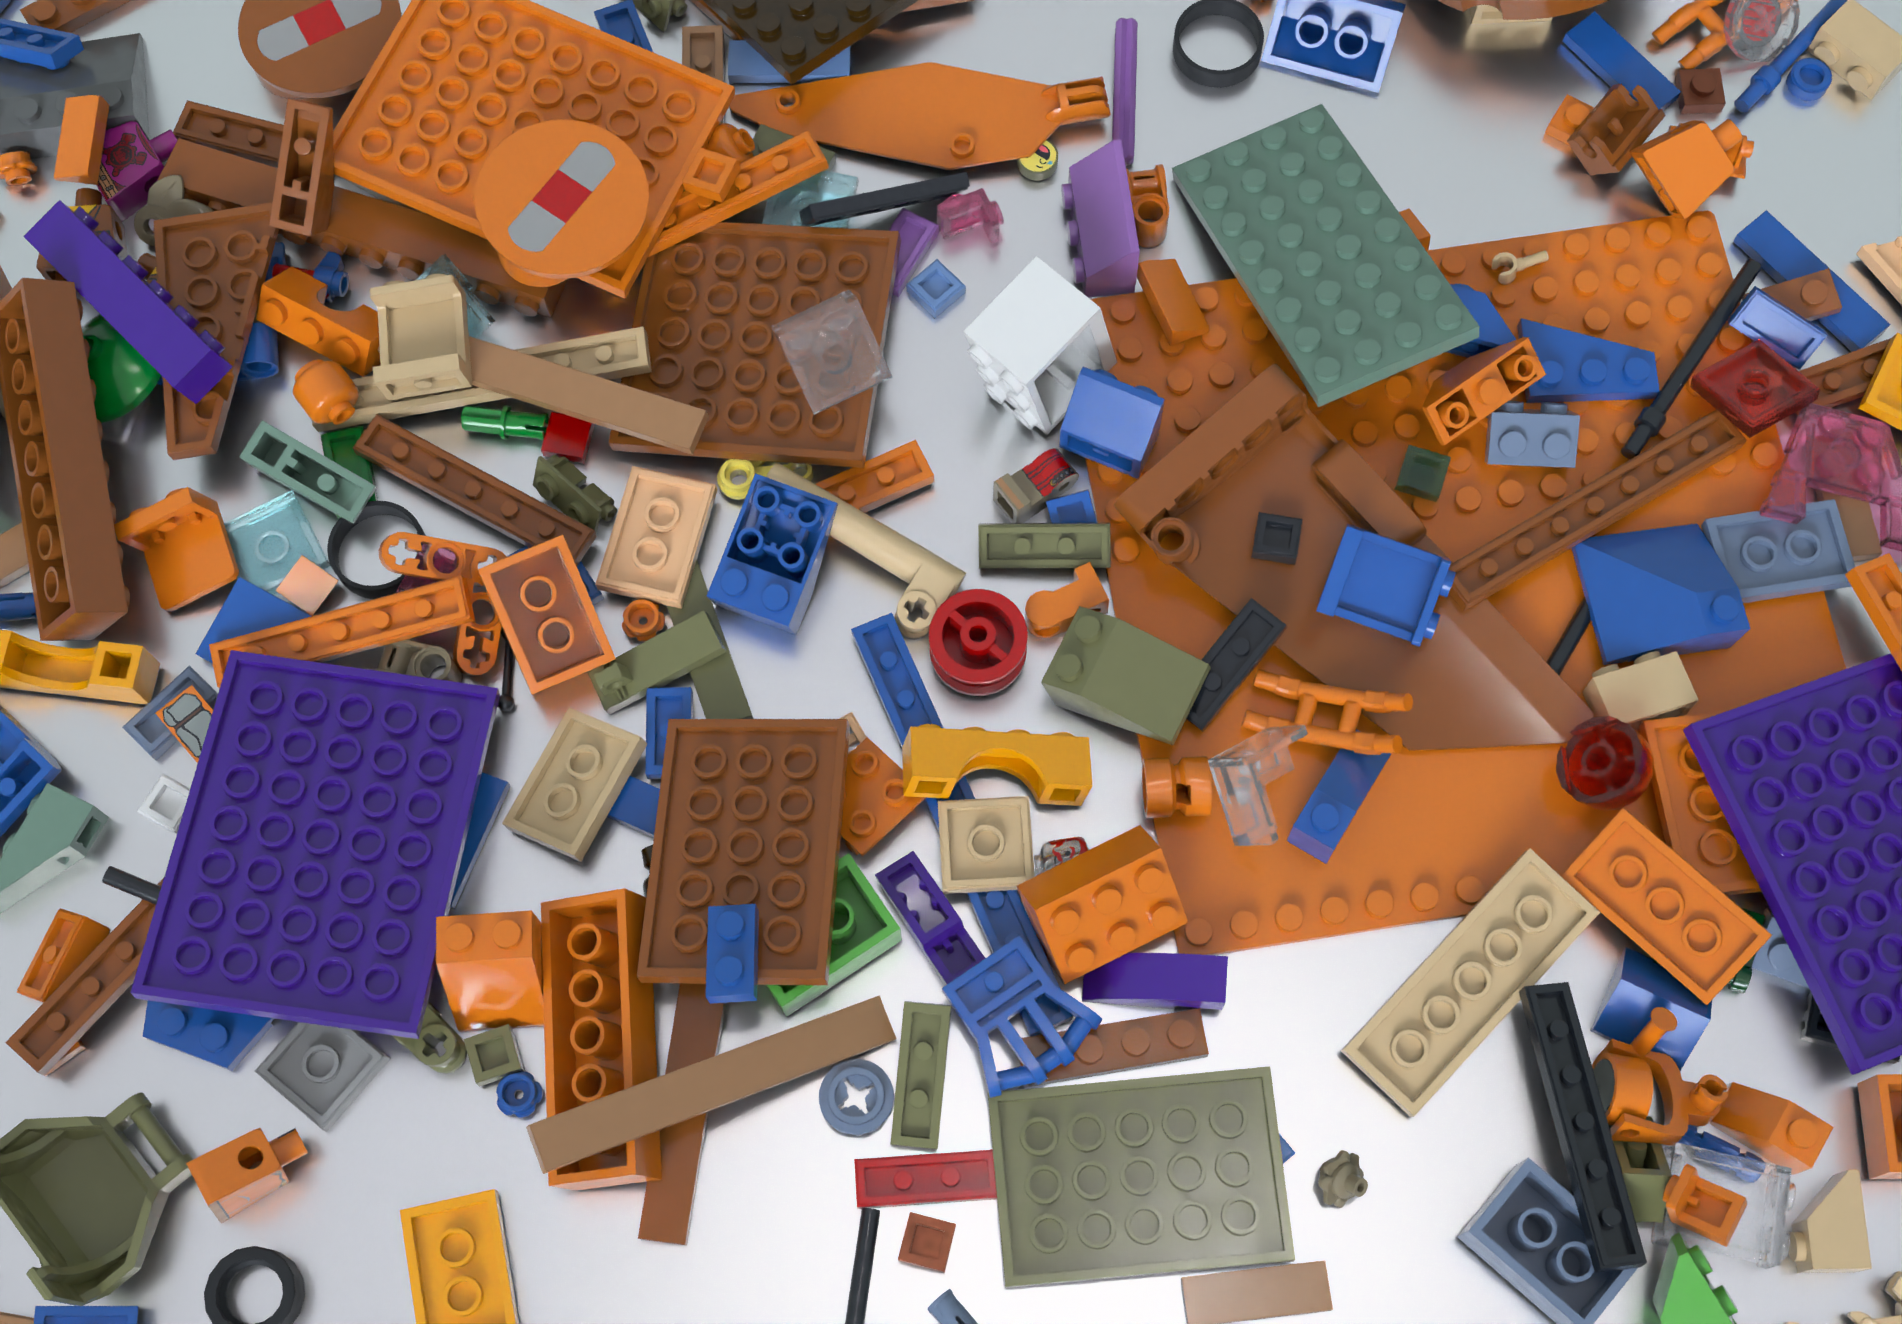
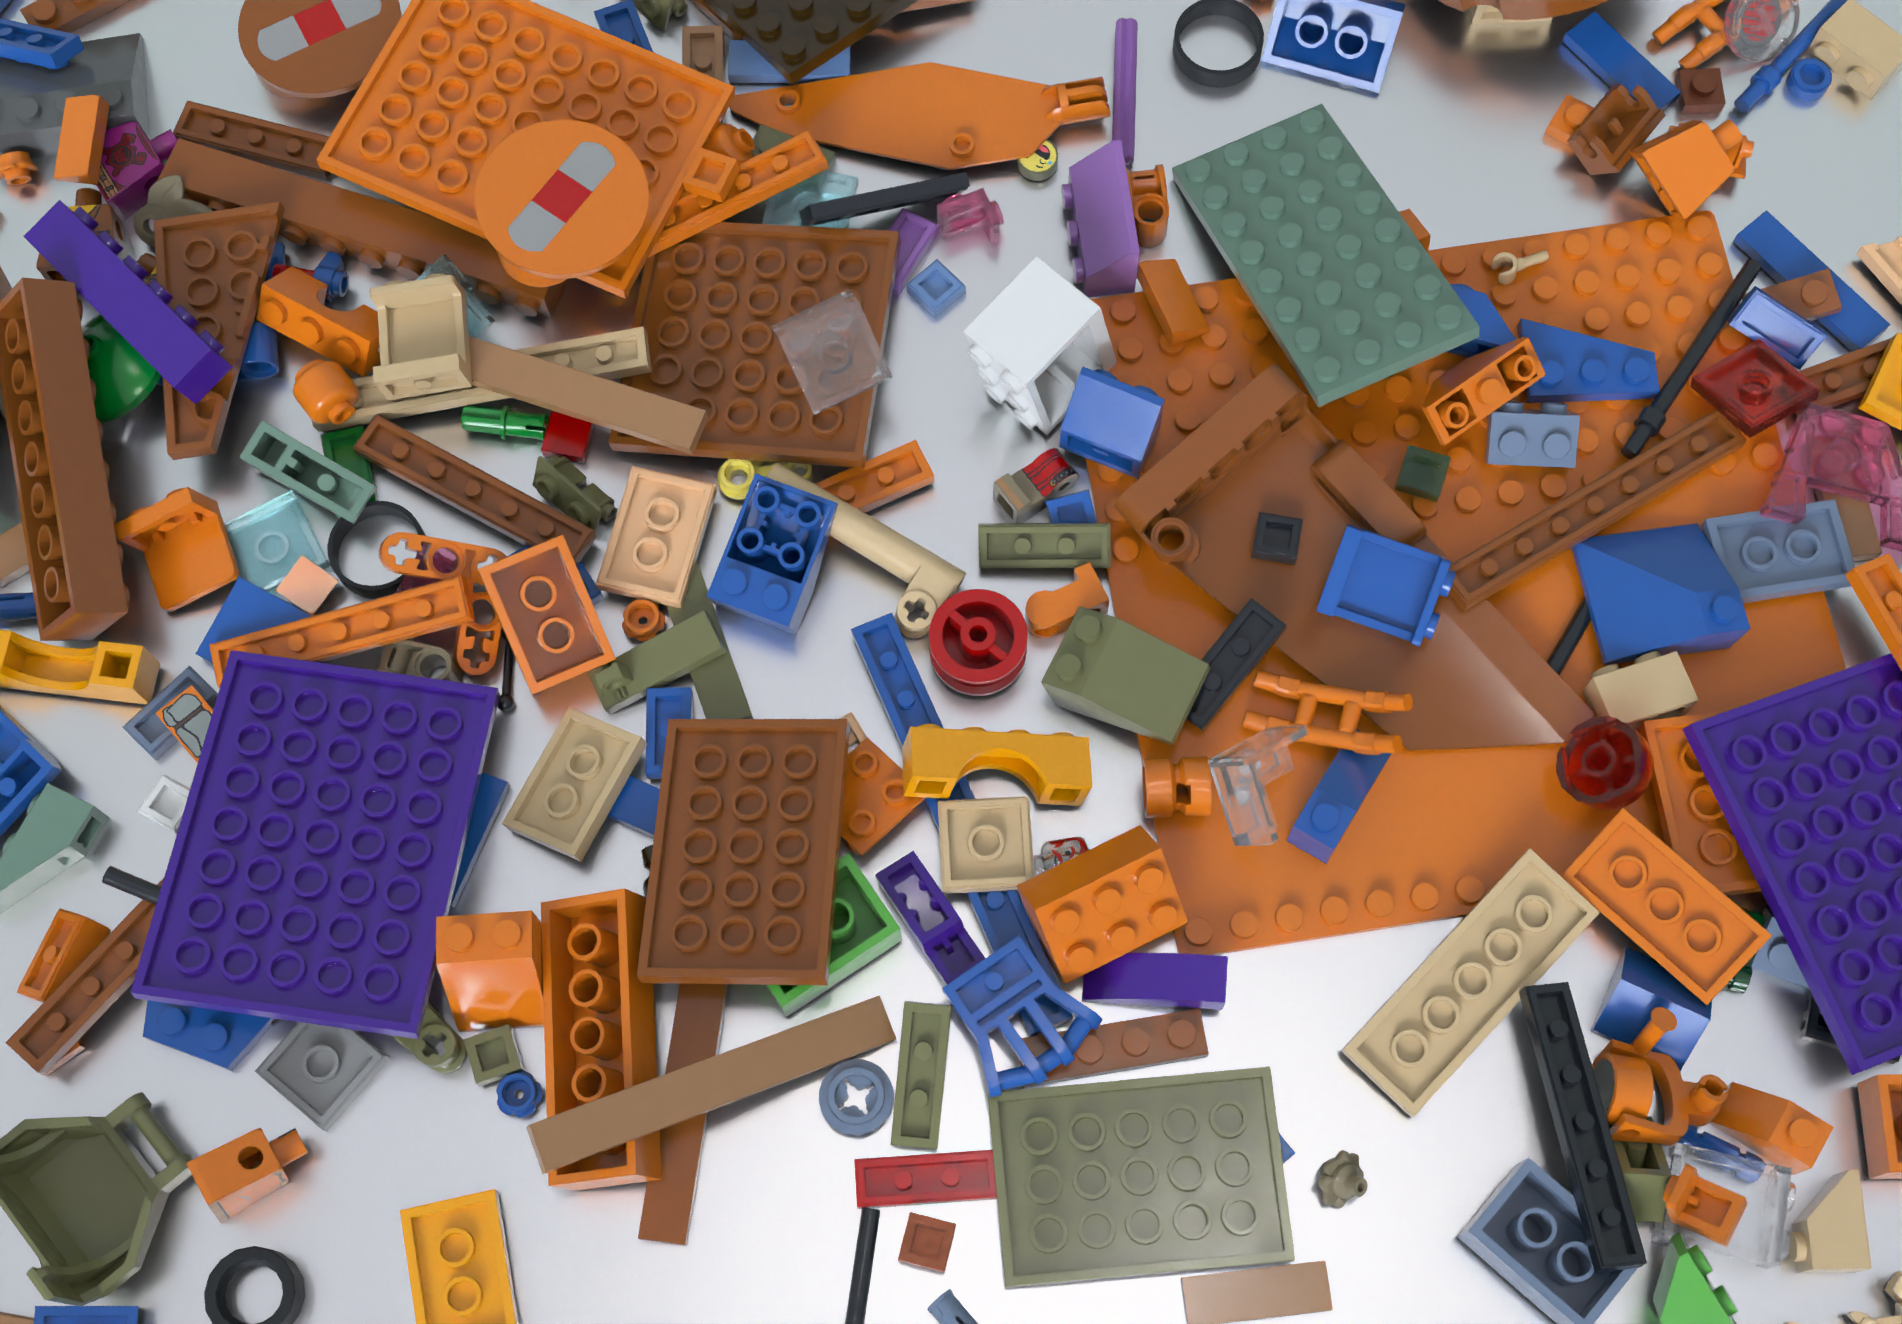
(304, 170): dark orange slope -> none
(732, 953): blue plate -> none

